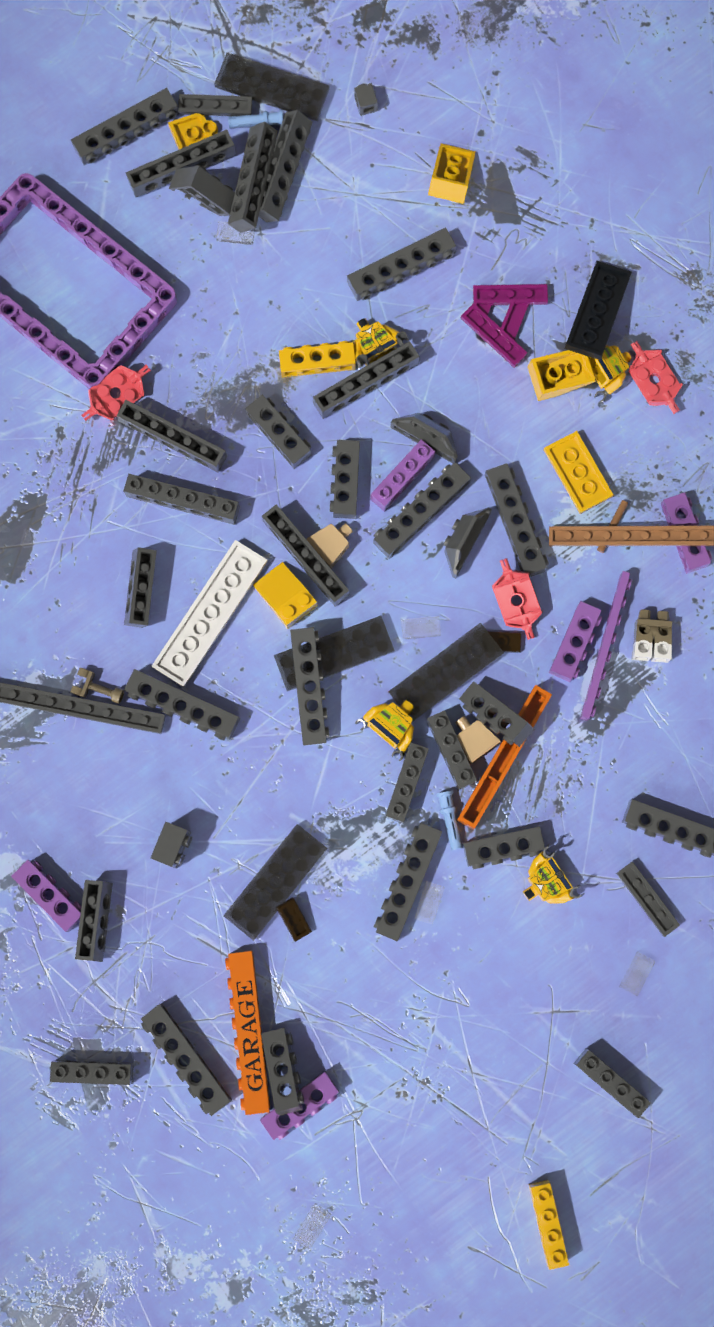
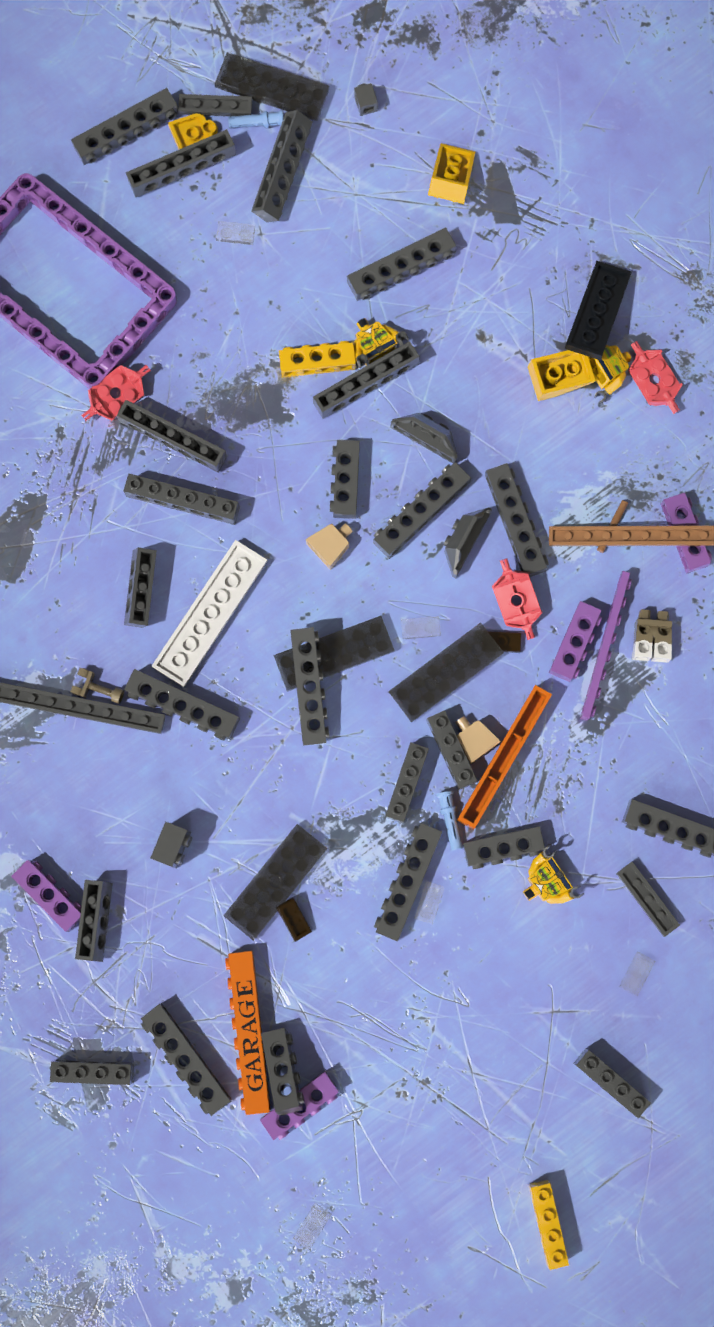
(205, 188): dark grey wedge -> none
(252, 177): dark grey brick -> none
(263, 406): dark grey brick -> none
(285, 595): yellow slope -> none
(305, 555): dark grey brick -> none
(391, 724): yellow torso -> none
(402, 475): medium lavender brick -> none
(518, 298): magenta plate -> none
(519, 728): dark grey brick -> none
(578, 472): yellow plate -> none

